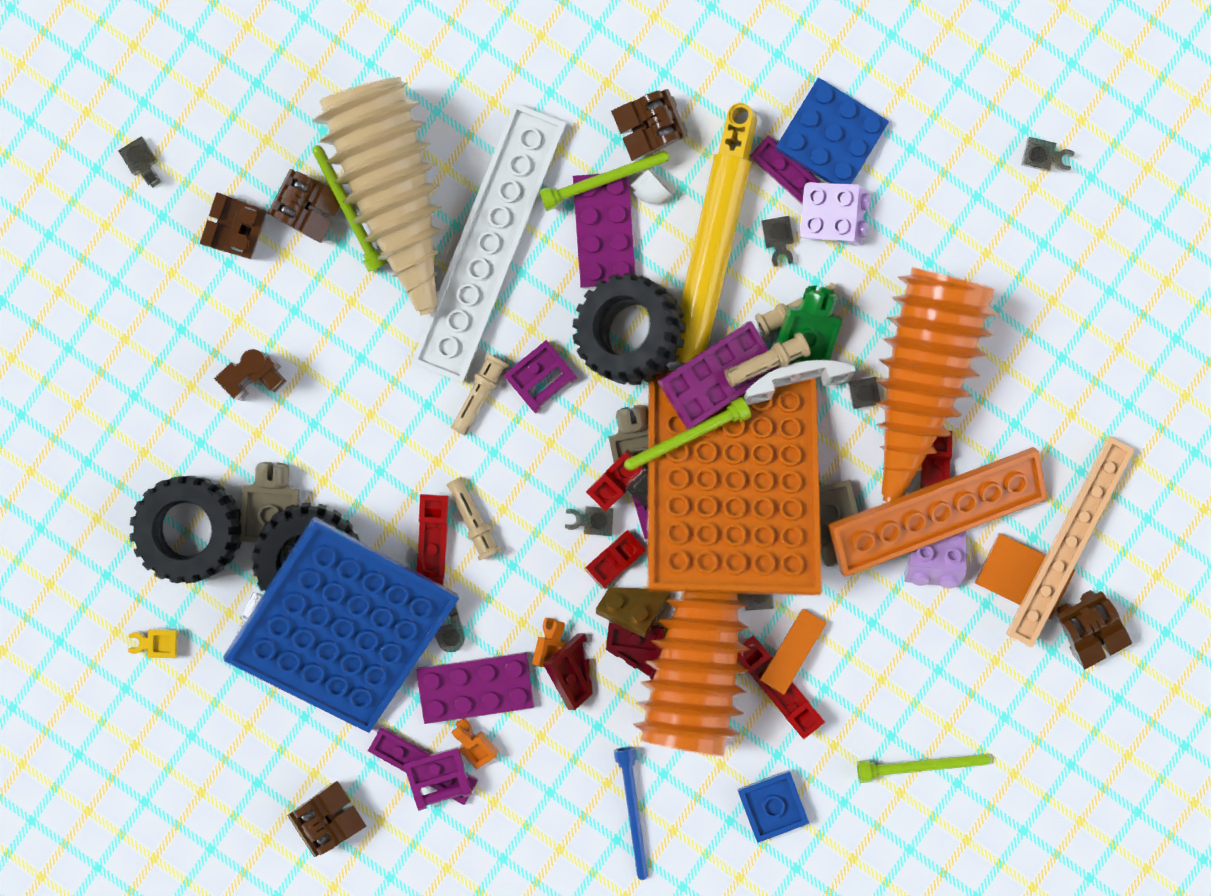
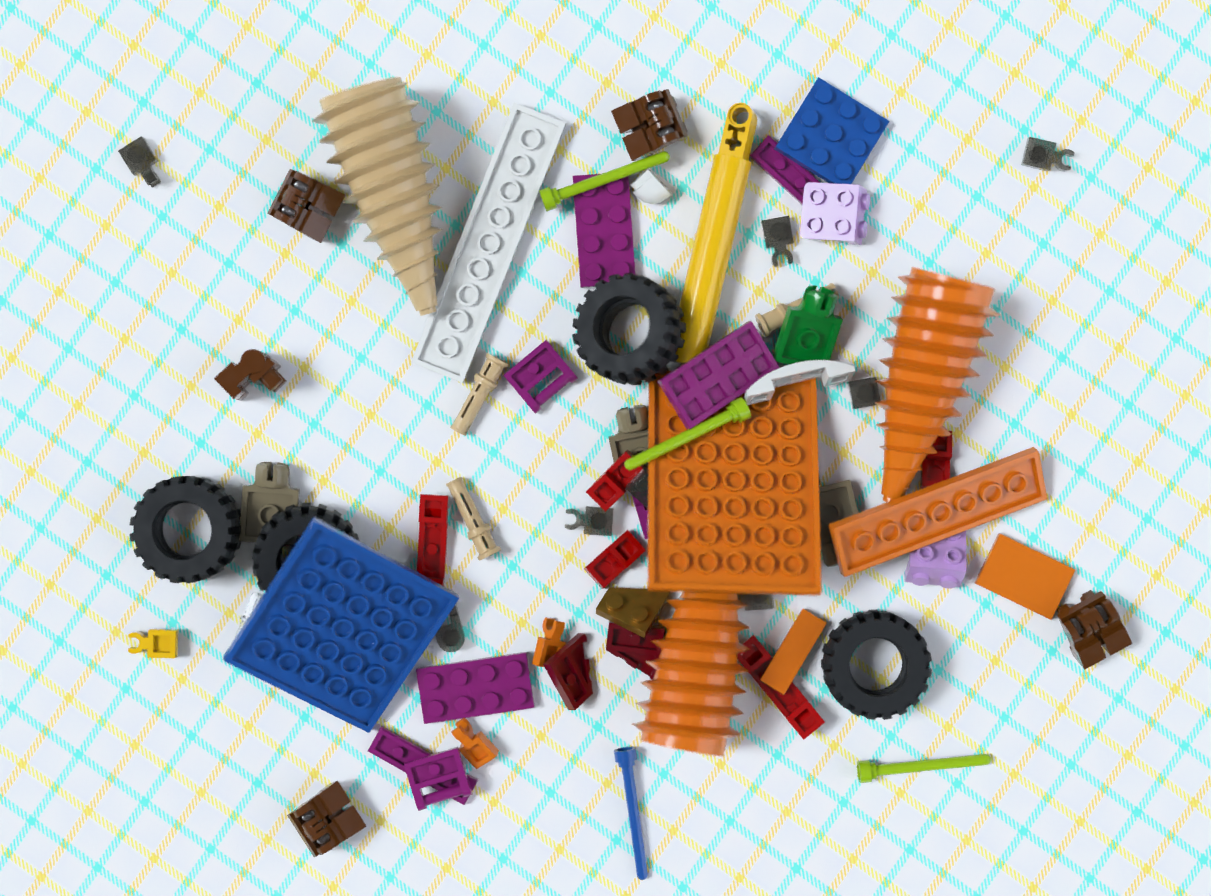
(236, 226): reddish brown hips -> none
(370, 253): lime piece -> none
(773, 806): blue plate -> none
(779, 355): tan pin -> none
(902, 691): none -> black tyre
(1070, 542): light nougat plate -> none

